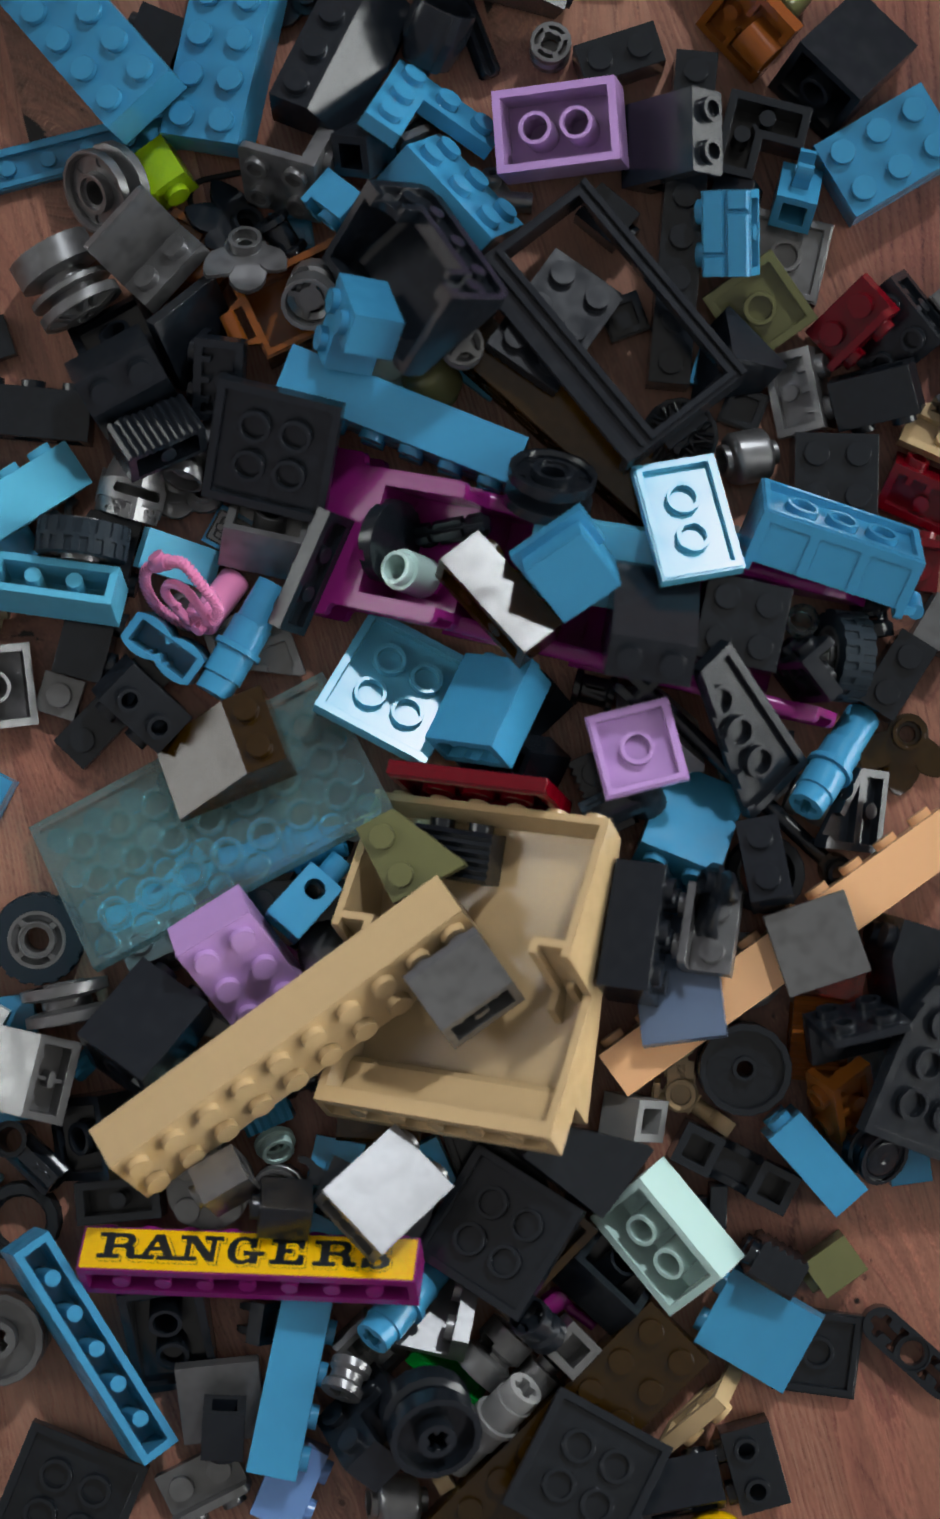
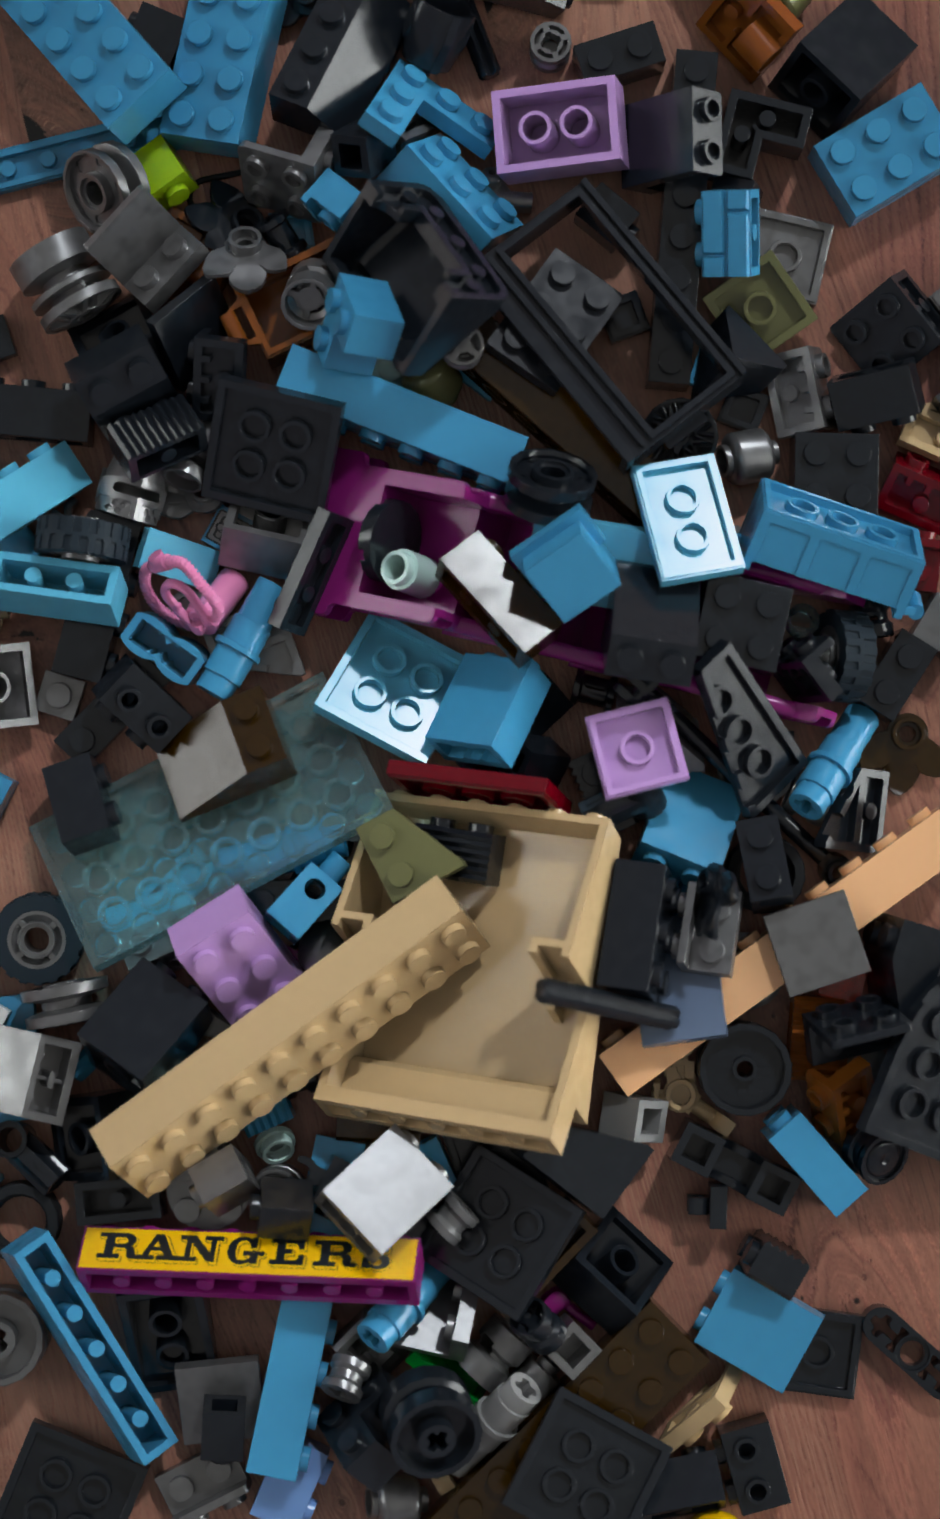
(82, 803): none -> black brick
(261, 1321): black tile -> none
(451, 529): black axle -> none
(452, 1218): none -> flat silver wheel
(463, 987): flat silver slope -> none
(607, 1003): none -> black axle
(668, 1237): light aqua brick -> none
(796, 194): dark azure brick -> none
(832, 1265): olive brick -> none
(852, 321): dark red bracket -> none
(915, 1170): dark azure tile -> none

